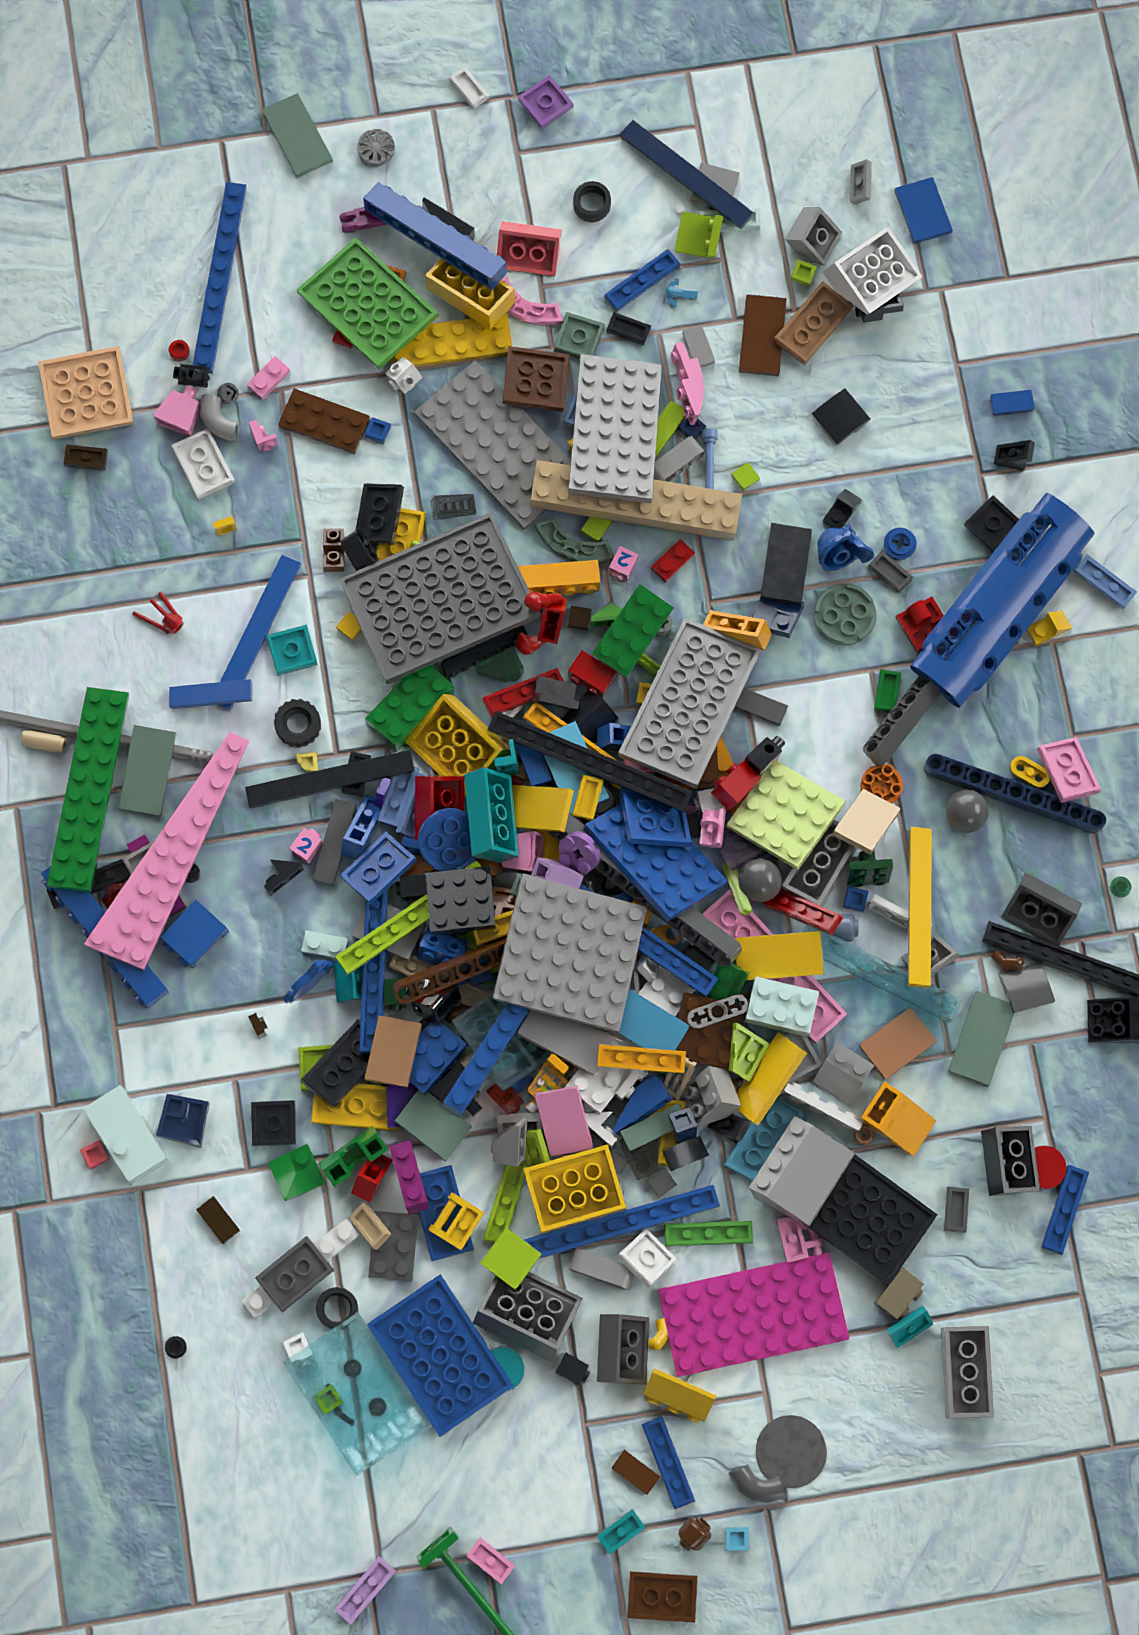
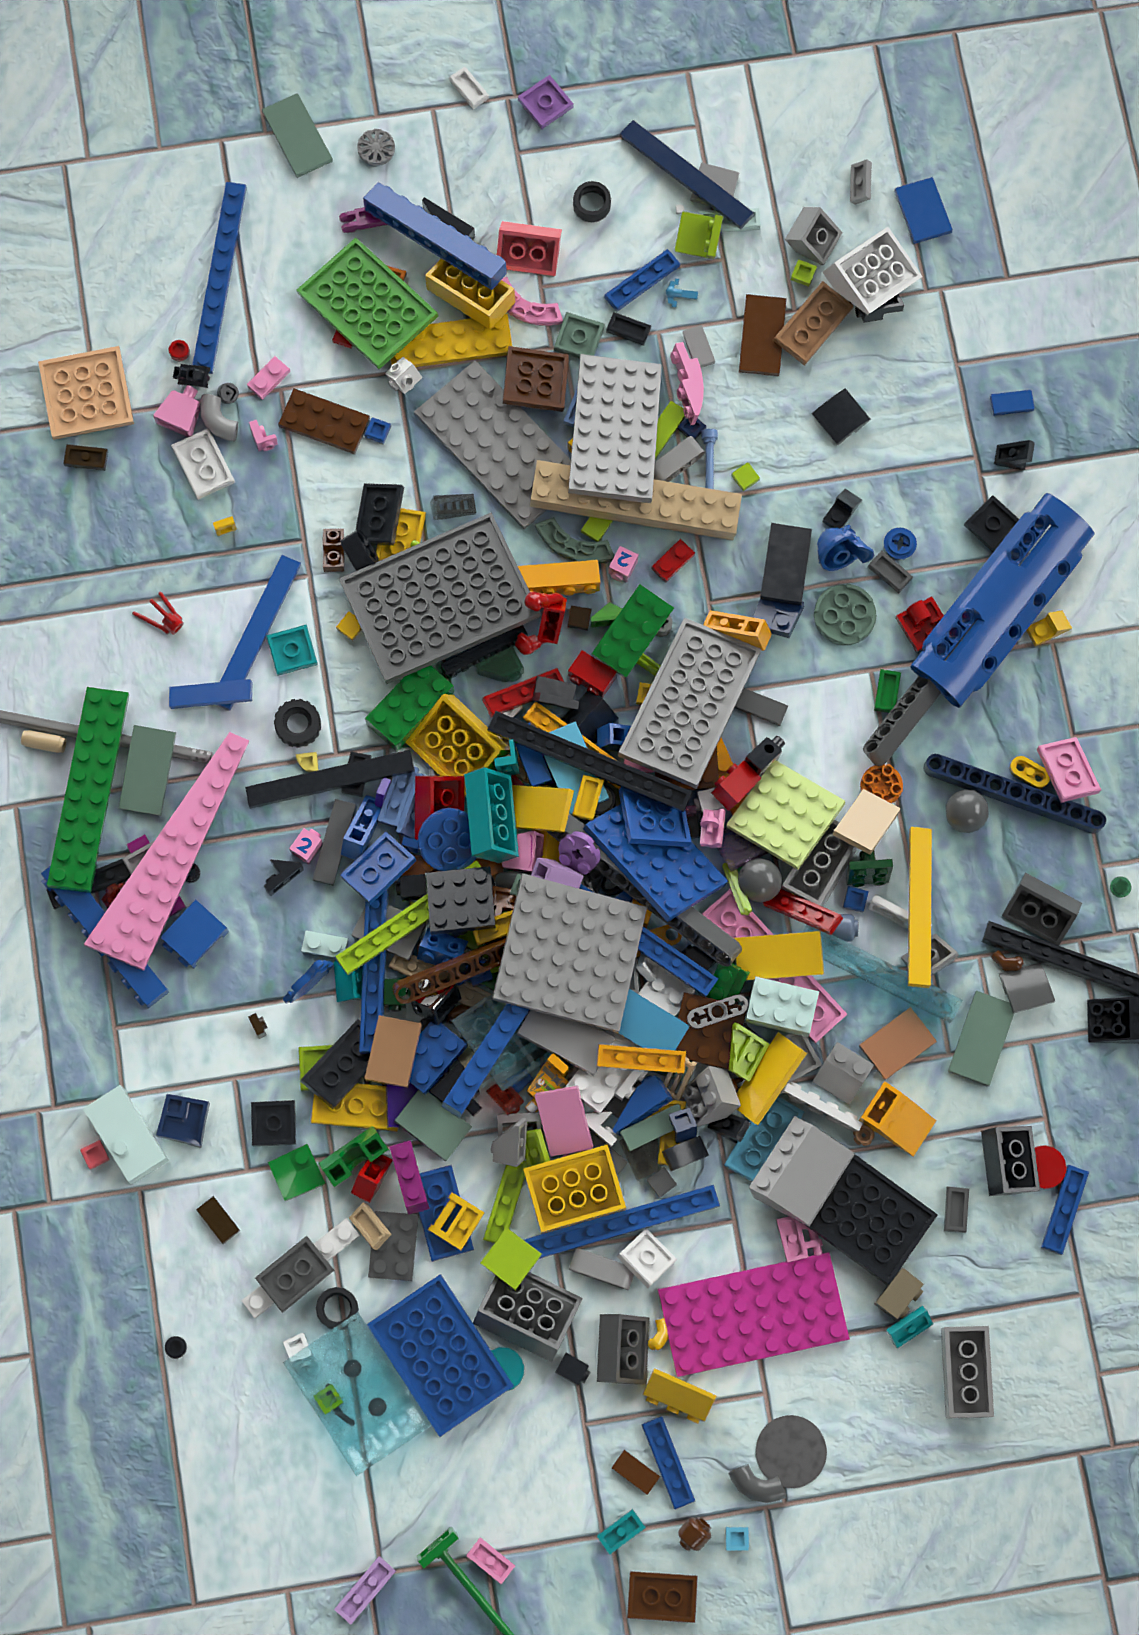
(708, 1233): bright green tile -> none
(1105, 581): medium blue plate -> none

